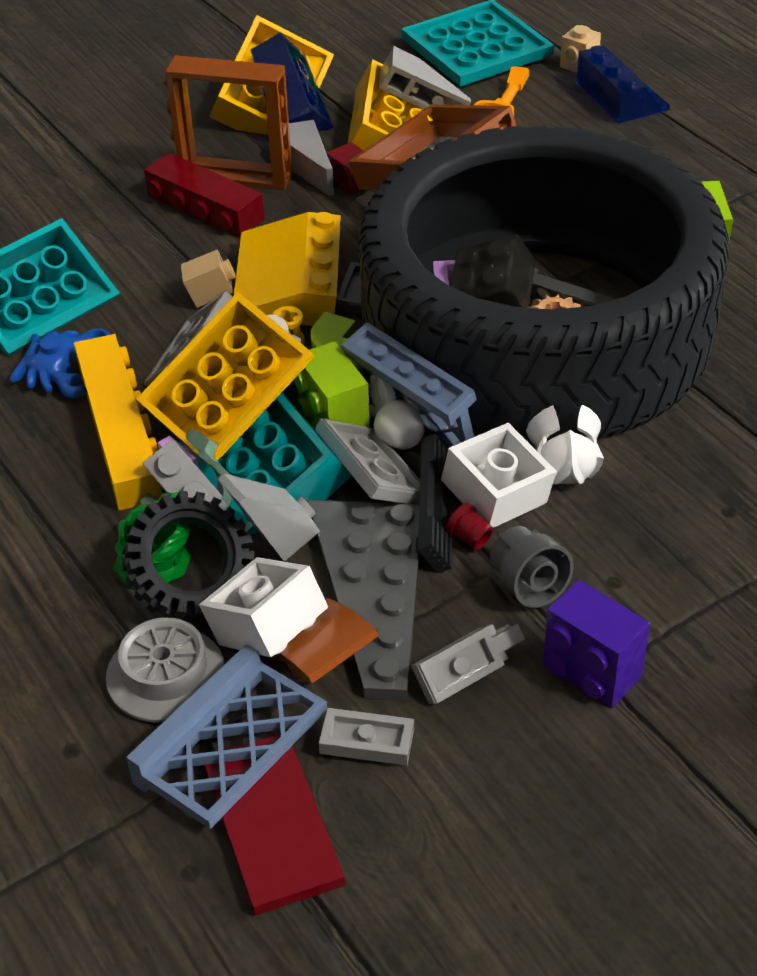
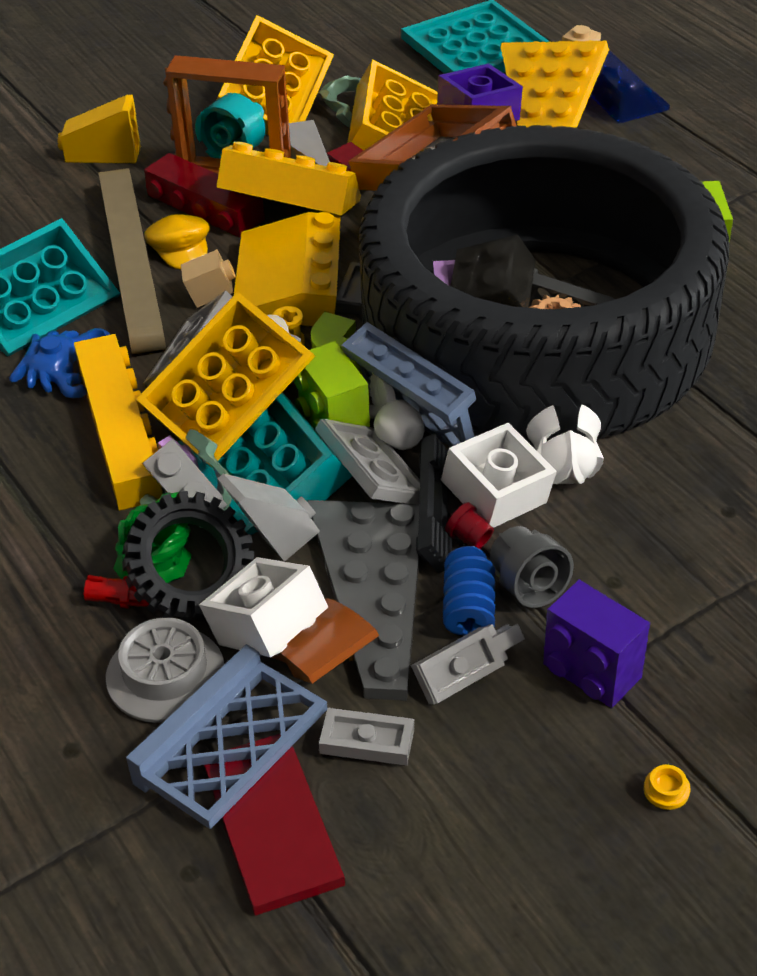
(102, 134): none -> yellow slope
(111, 591): none -> red pin
(132, 263): none -> dark tan beam
(178, 238): none -> yellow piece
(230, 121): none -> teal brick
(288, 179): none -> yellow slope
(302, 90): clear blue slope -> none
(334, 88): none -> sand green helmet
(417, 82): light grey slope -> none
(468, 590): none -> blue piece
(480, 87): none -> dark purple brick
(554, 78): none -> yellow wing
(667, 787): none -> yellow plate

